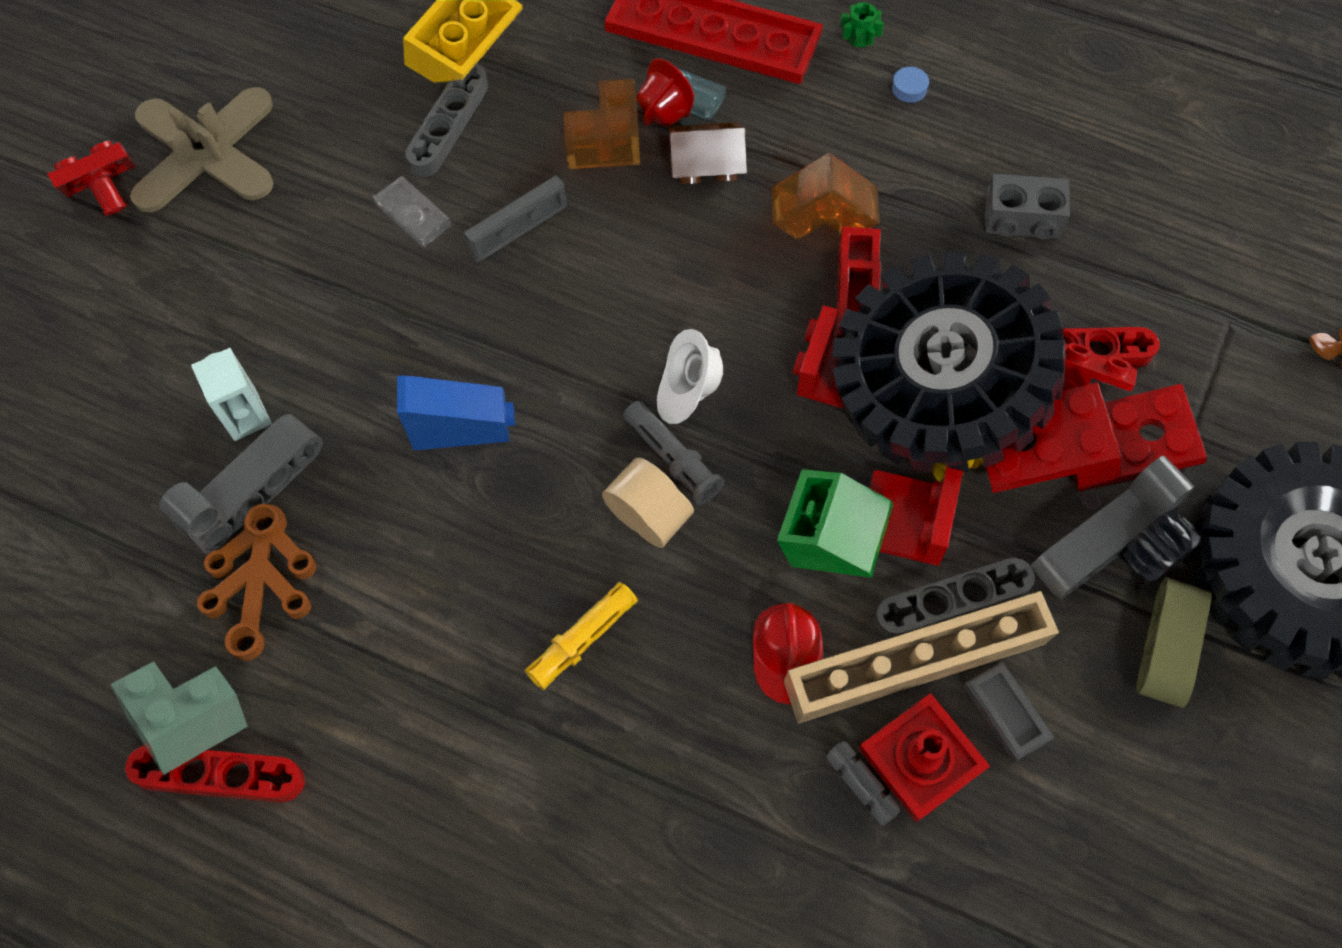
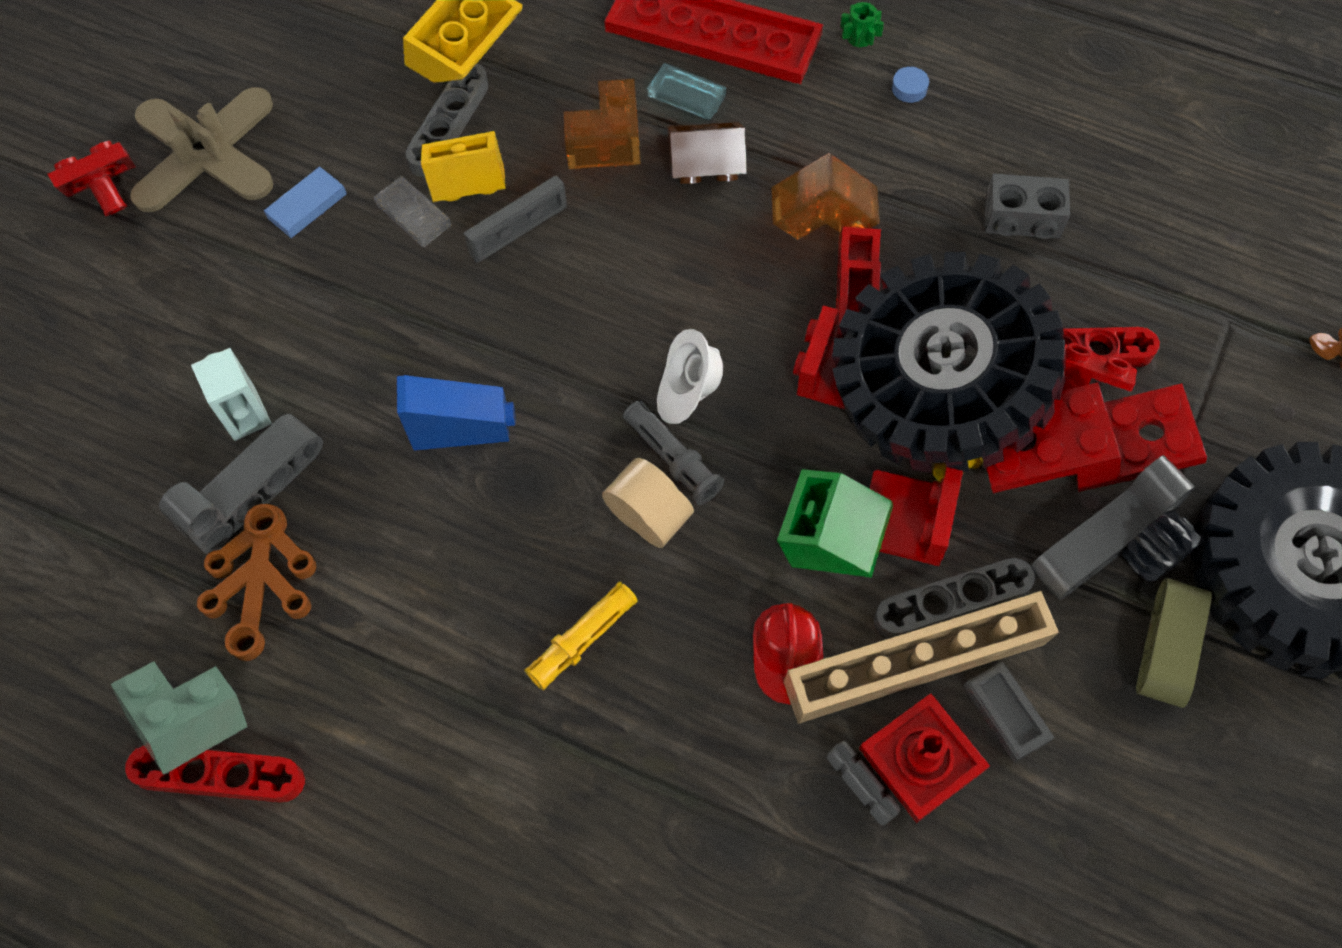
(305, 202): none -> medium blue tile
(463, 167): none -> yellow brick
(665, 94): red piece -> none

